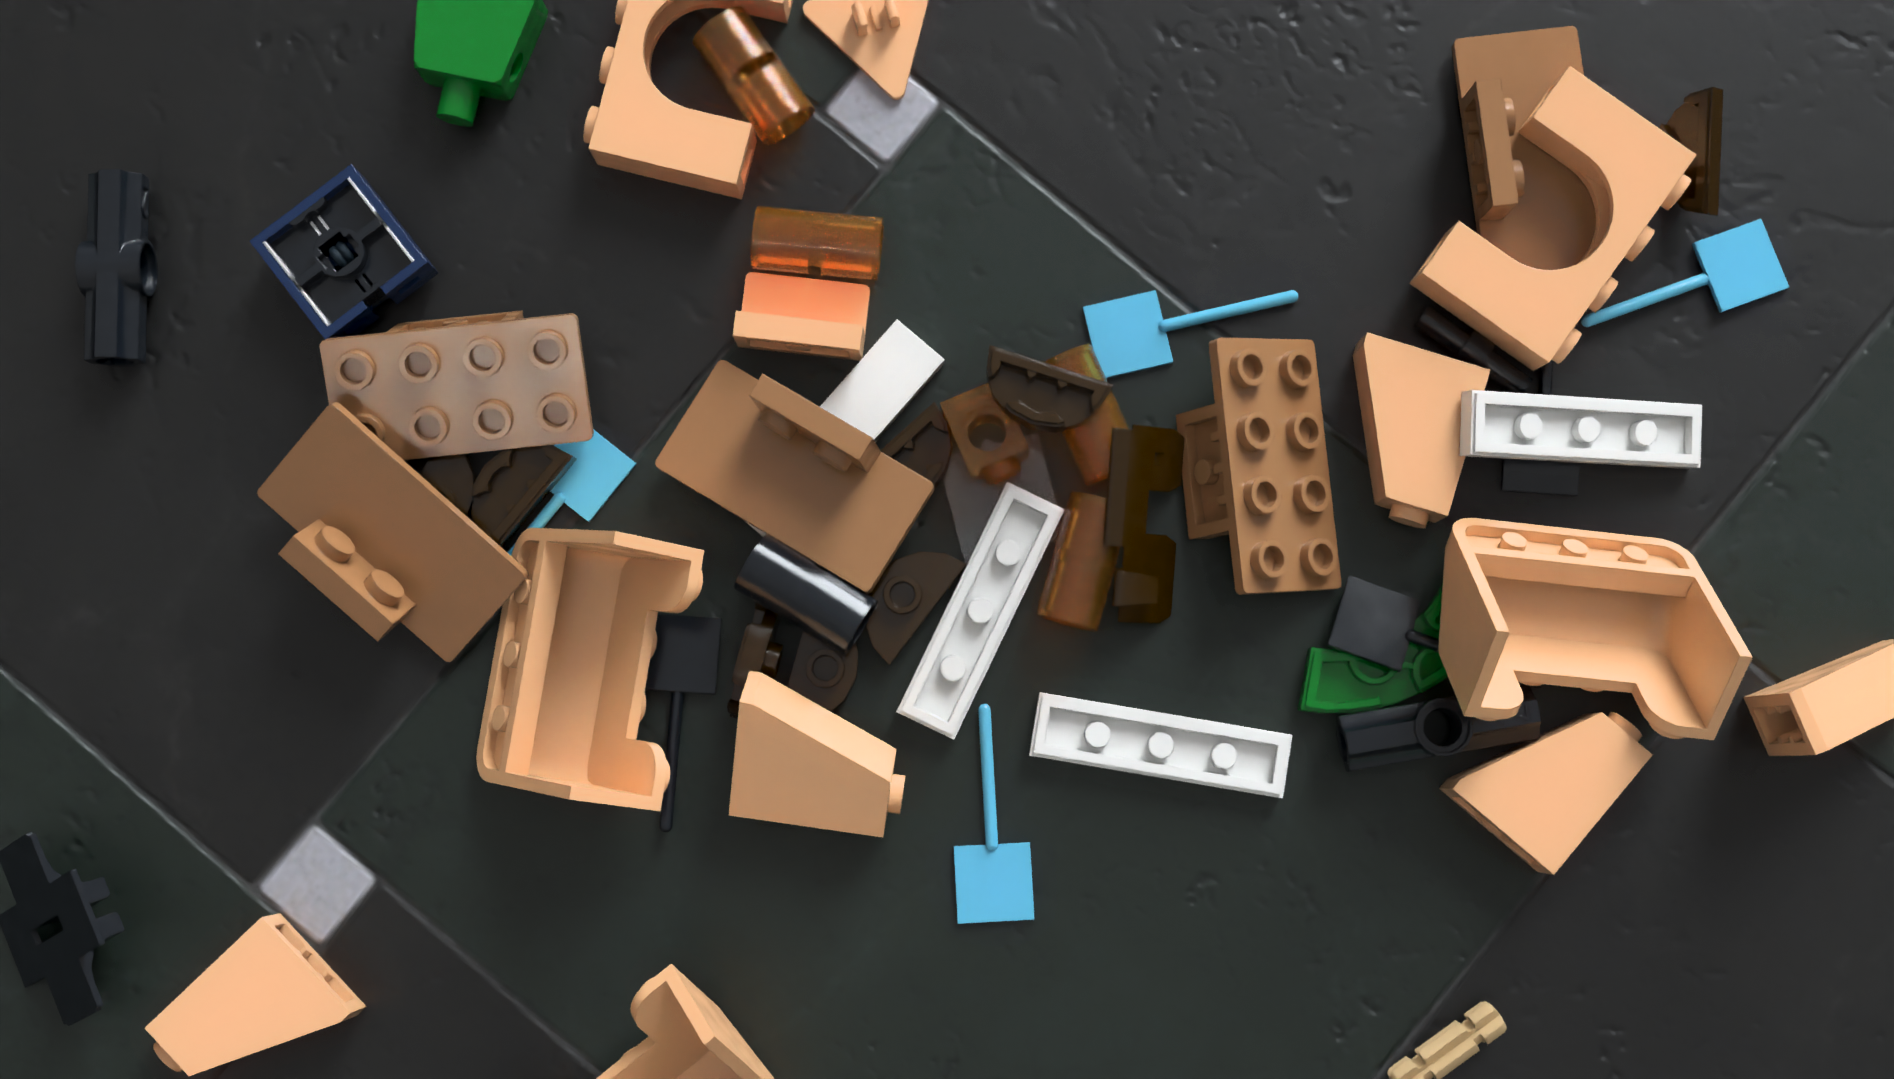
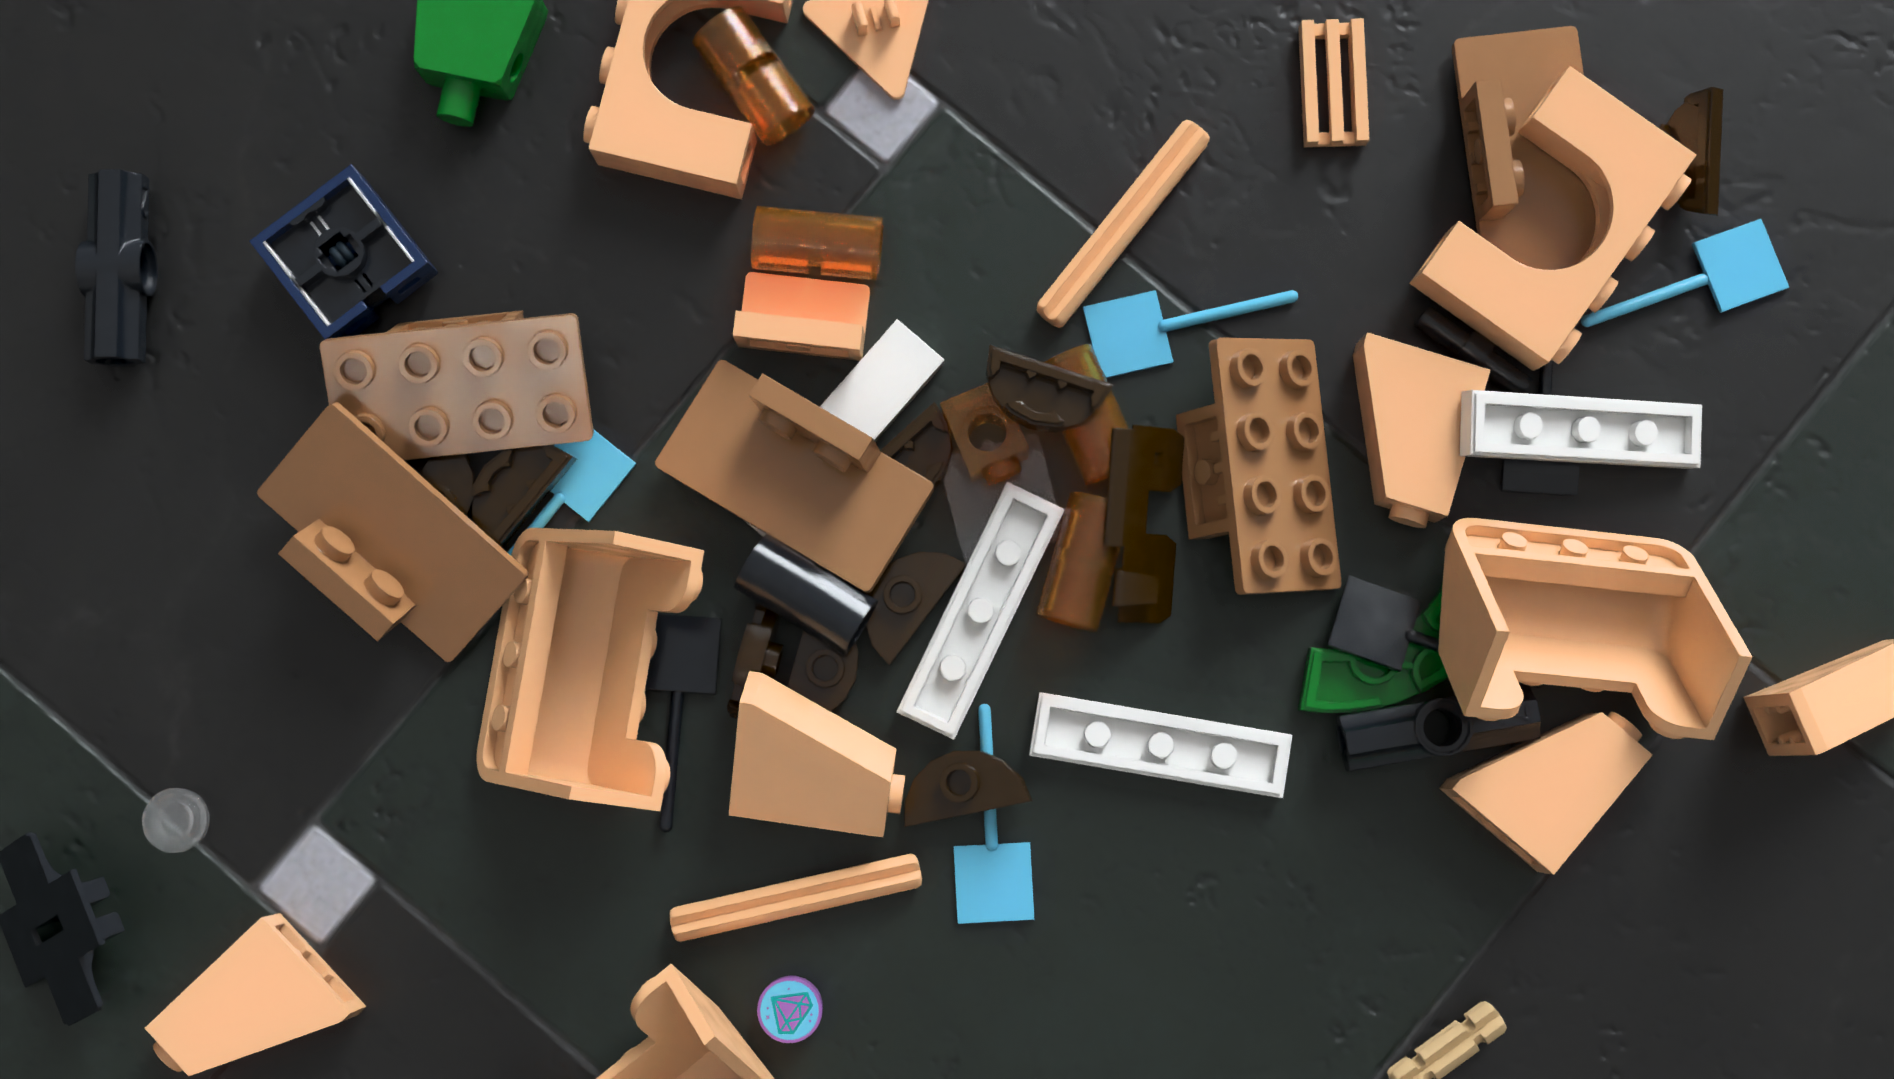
(175, 820): none -> clear plate
(790, 1009): none -> tile
(795, 897): none -> light nougat axle
(961, 786): none -> dark brown plate
(1122, 223): none -> light nougat axle
(1332, 32): none -> light nougat tile

